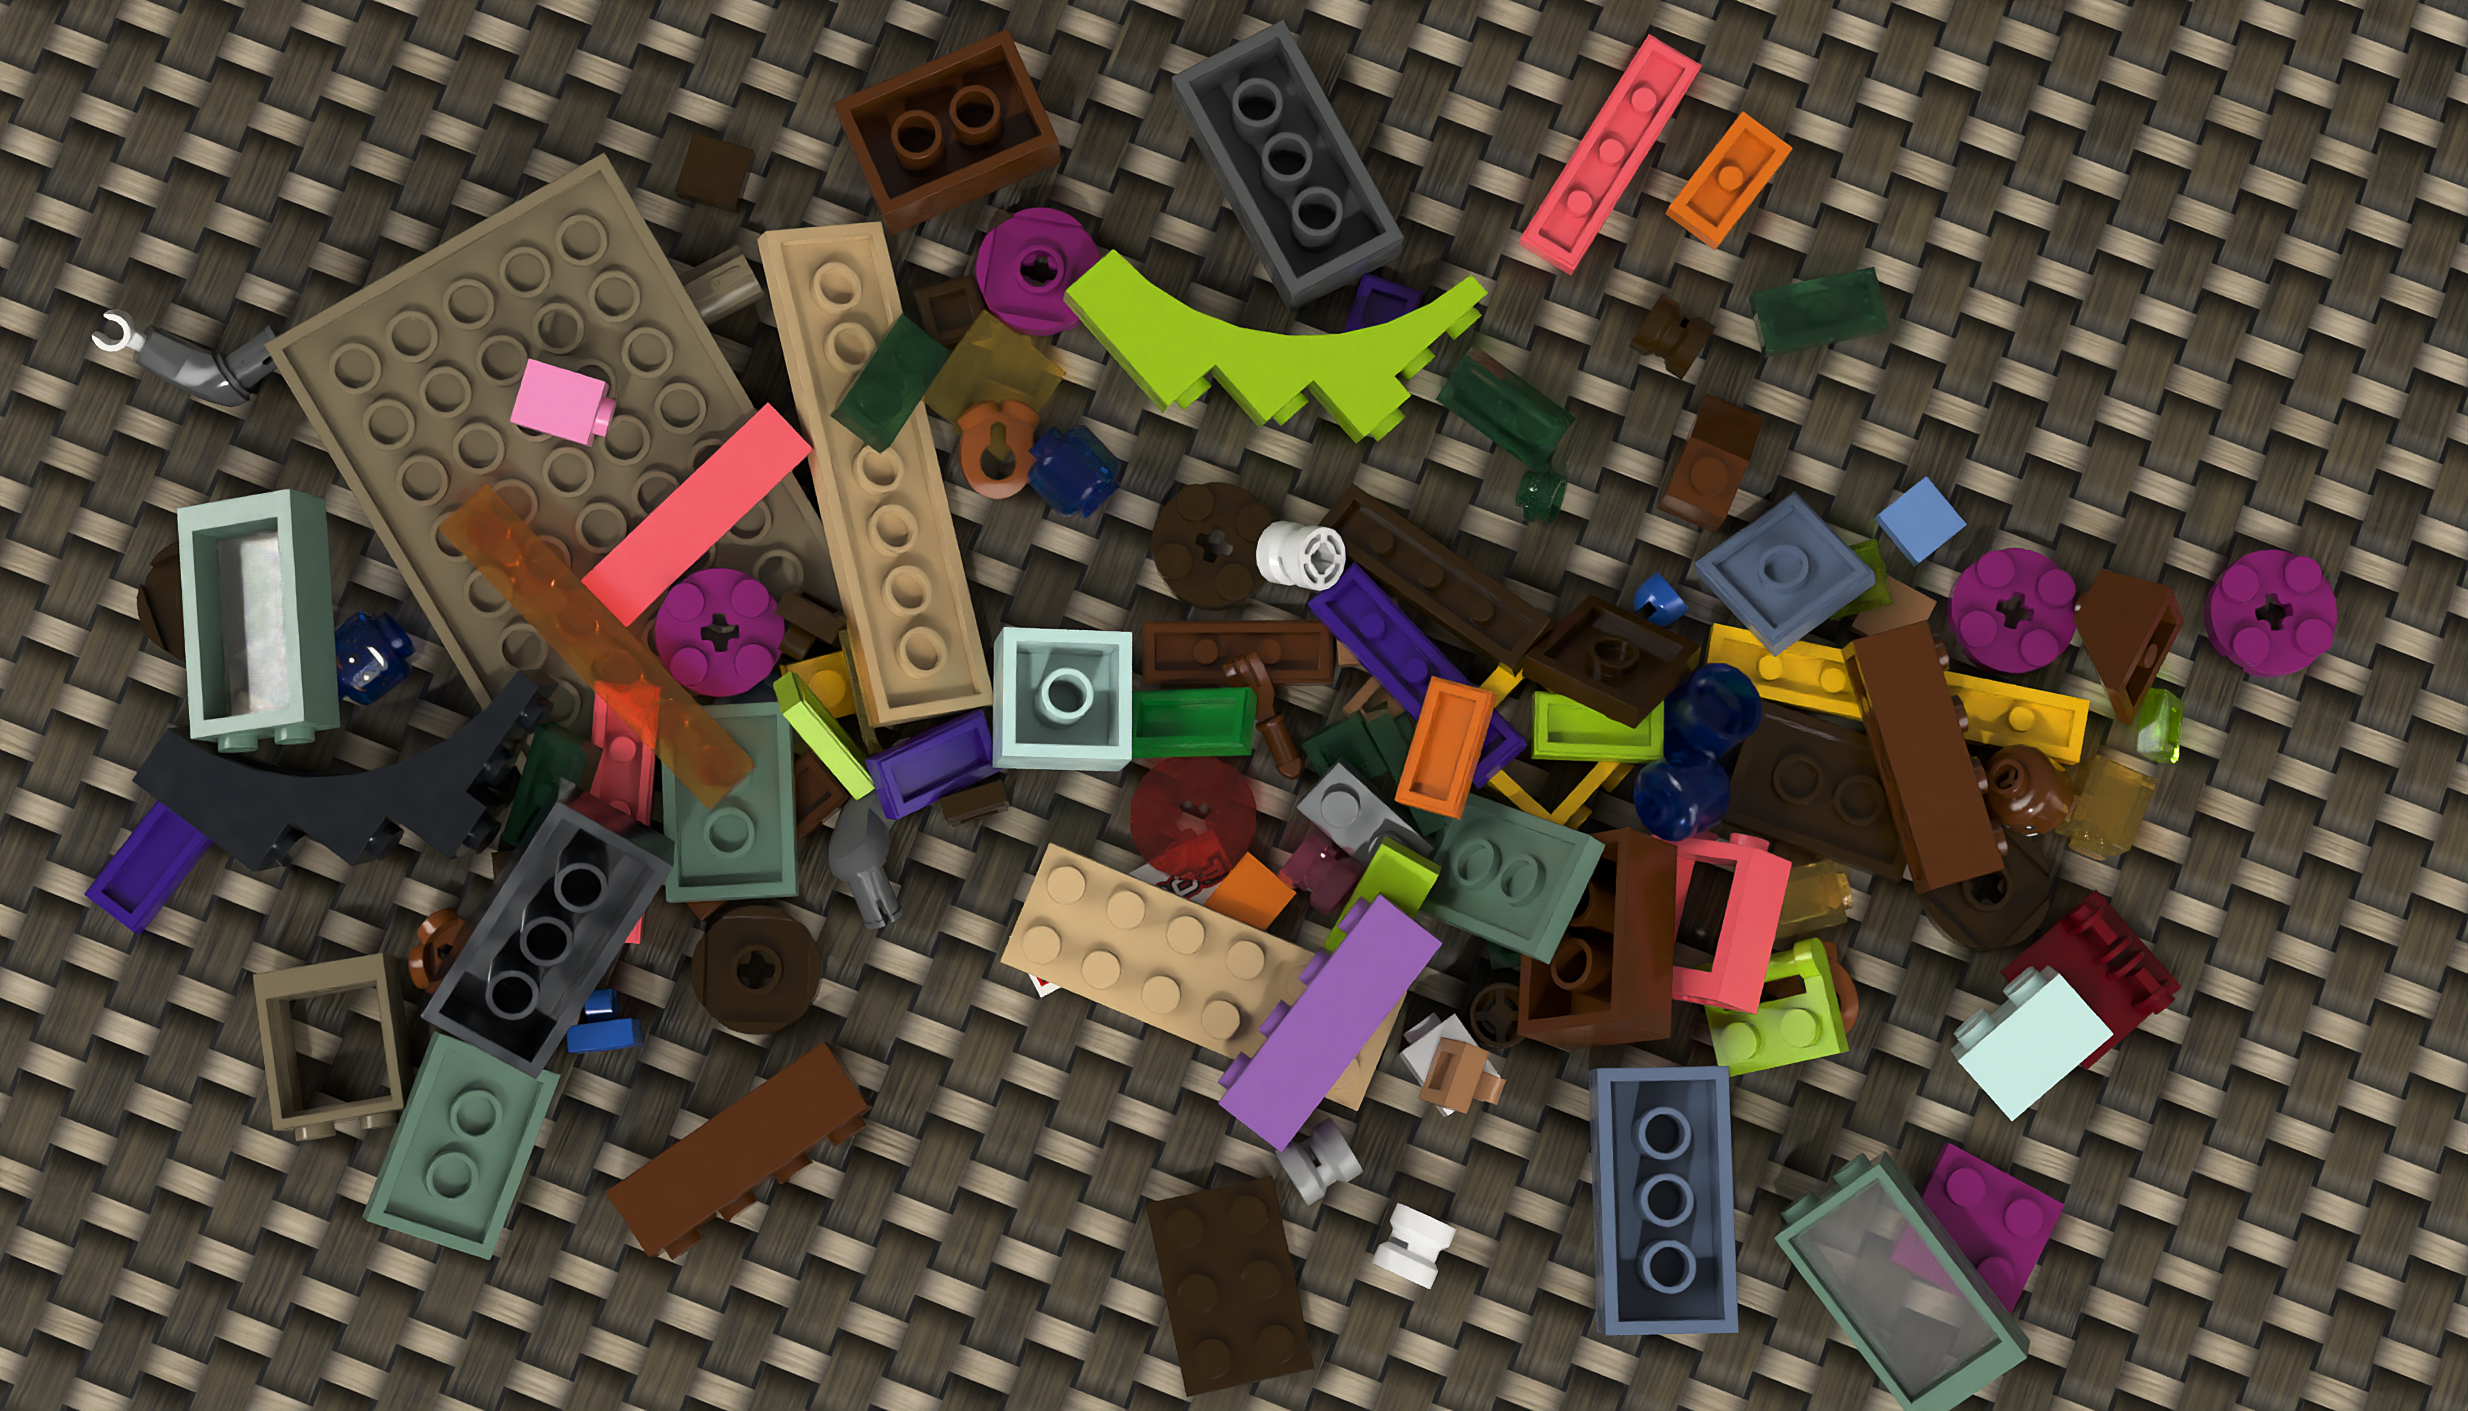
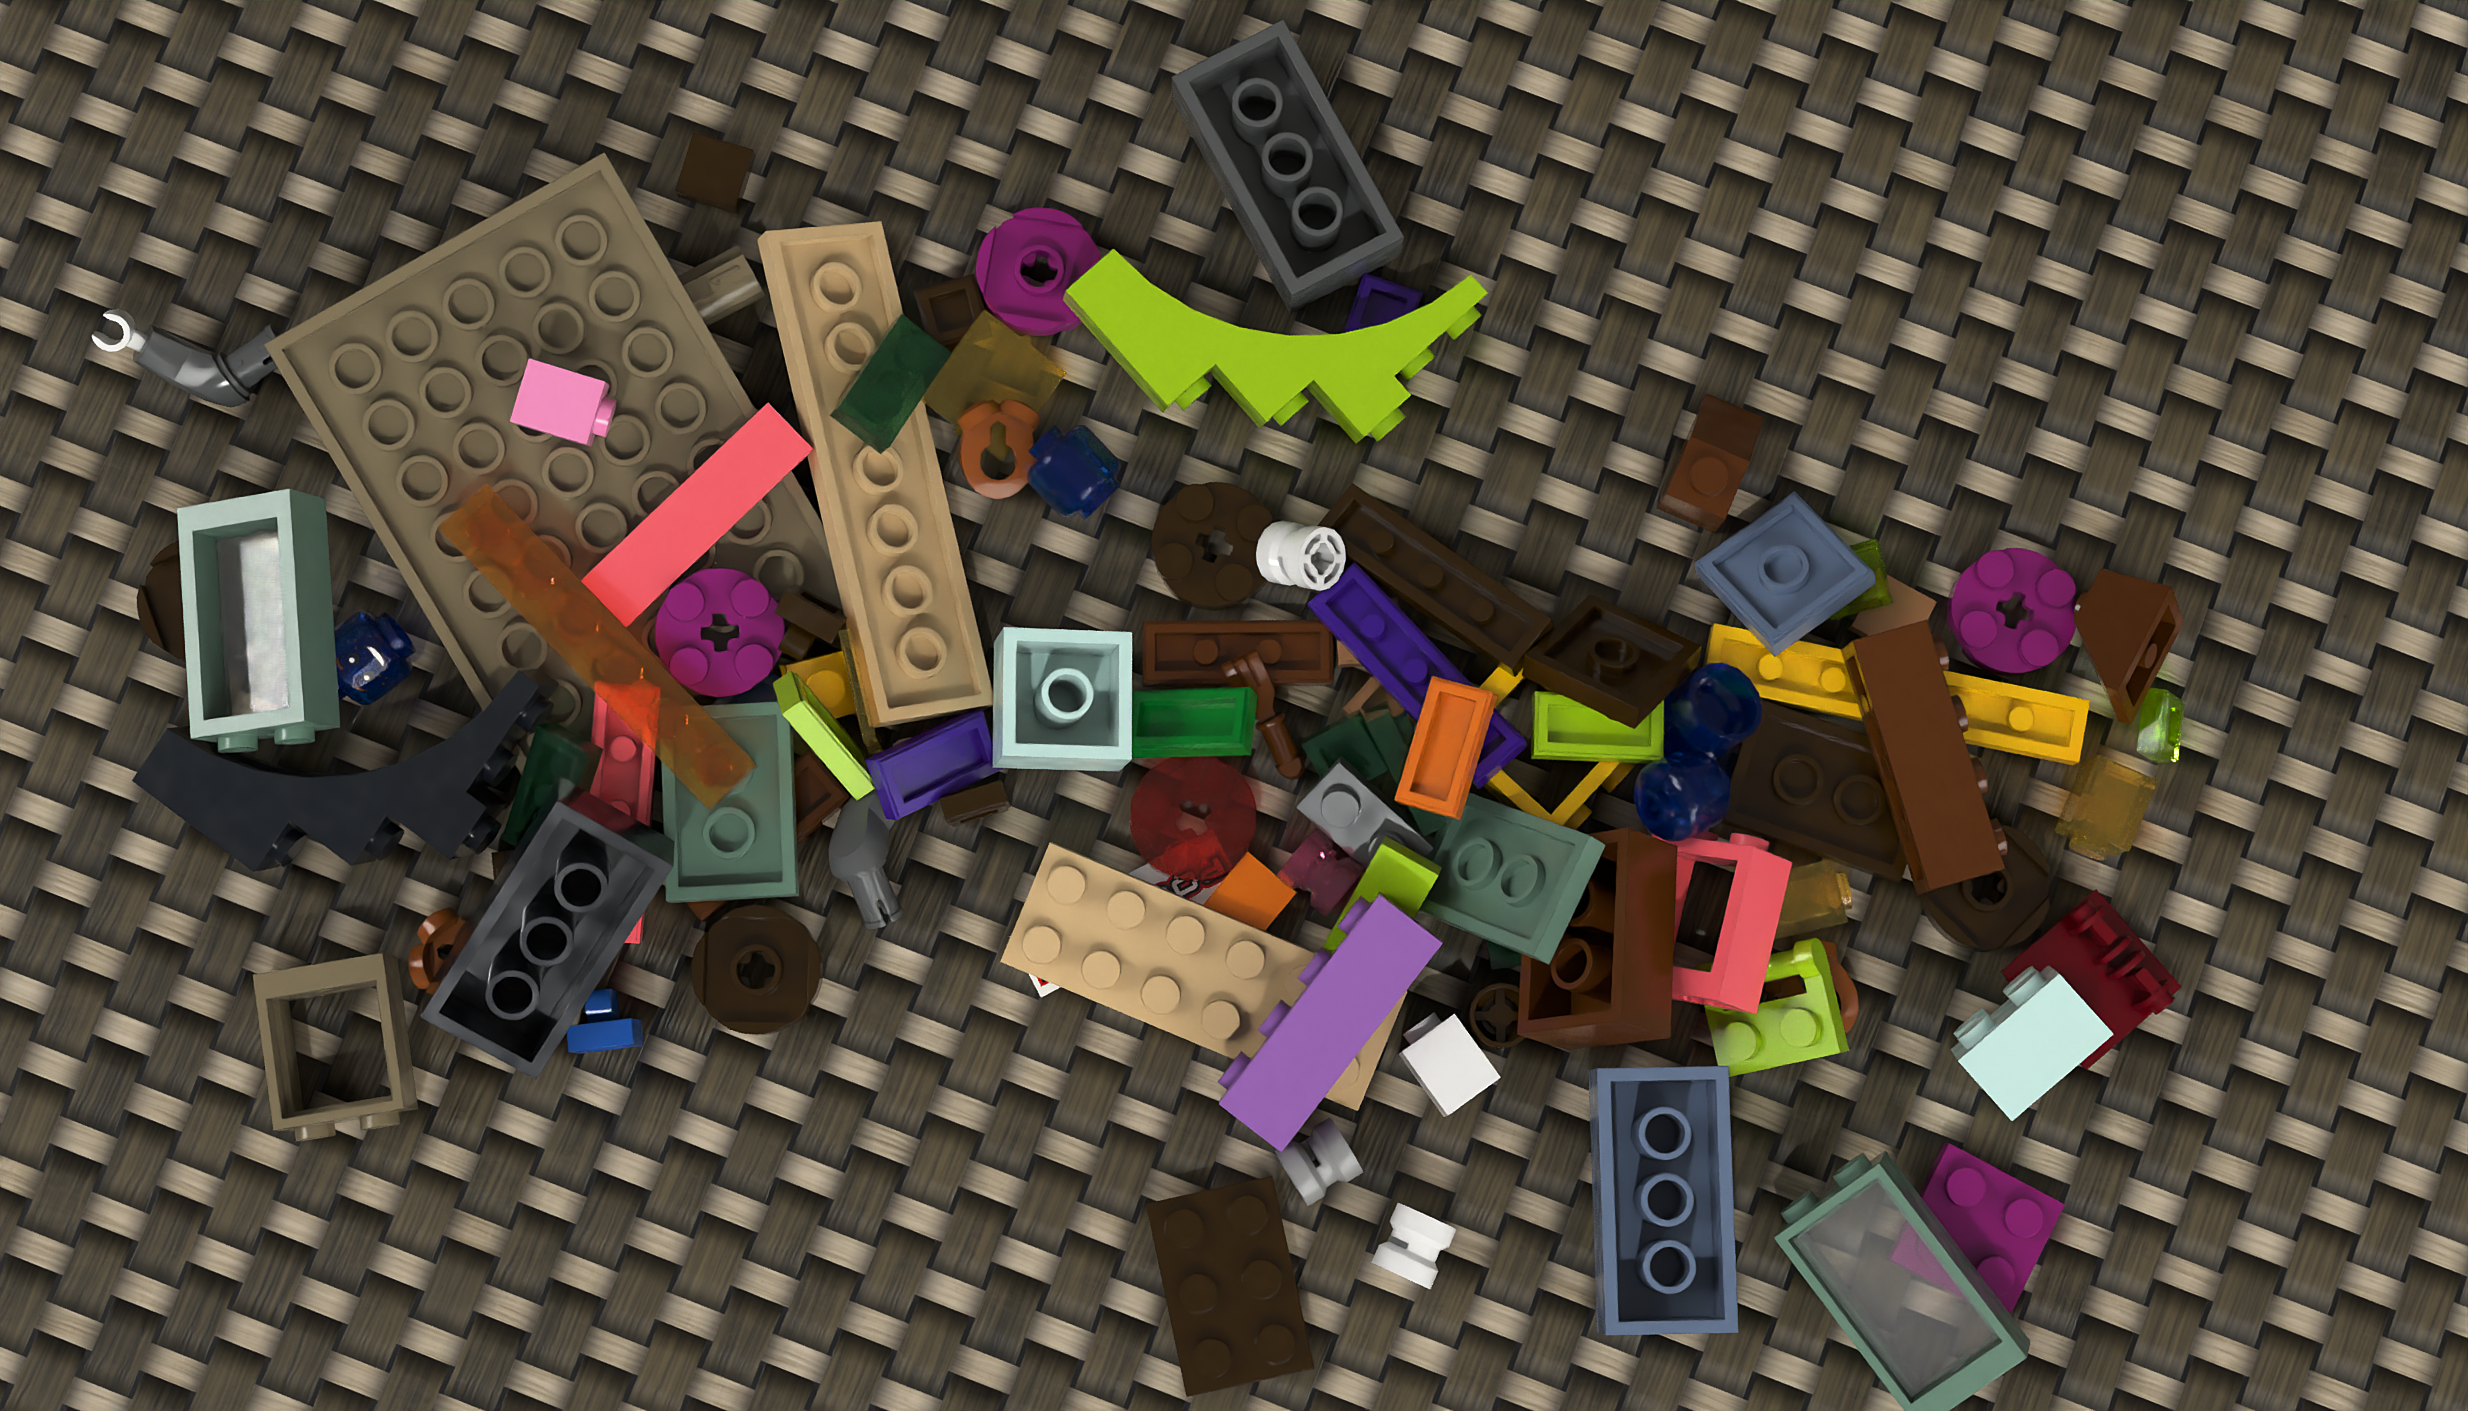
(148, 868): dark purple tile -> none
(460, 1147): sand green plate -> none
(741, 1150): reddish brown brick -> none
(948, 132): reddish brown brick -> none
(1459, 1076): medium nougat tile -> none
(1505, 408): clear green plate -> none
(1541, 494): clear green plate -> none
(1609, 154): coral tile -> none
(1662, 597): blue hinge -> none
(1672, 336): dark brown wheel -> none
(1728, 180): orange plate -> none
(1818, 312): clear green plate -> none
(1920, 521): medium blue tile -> none
(2027, 790): reddish brown head -> none
(2293, 584): magenta plate -> none

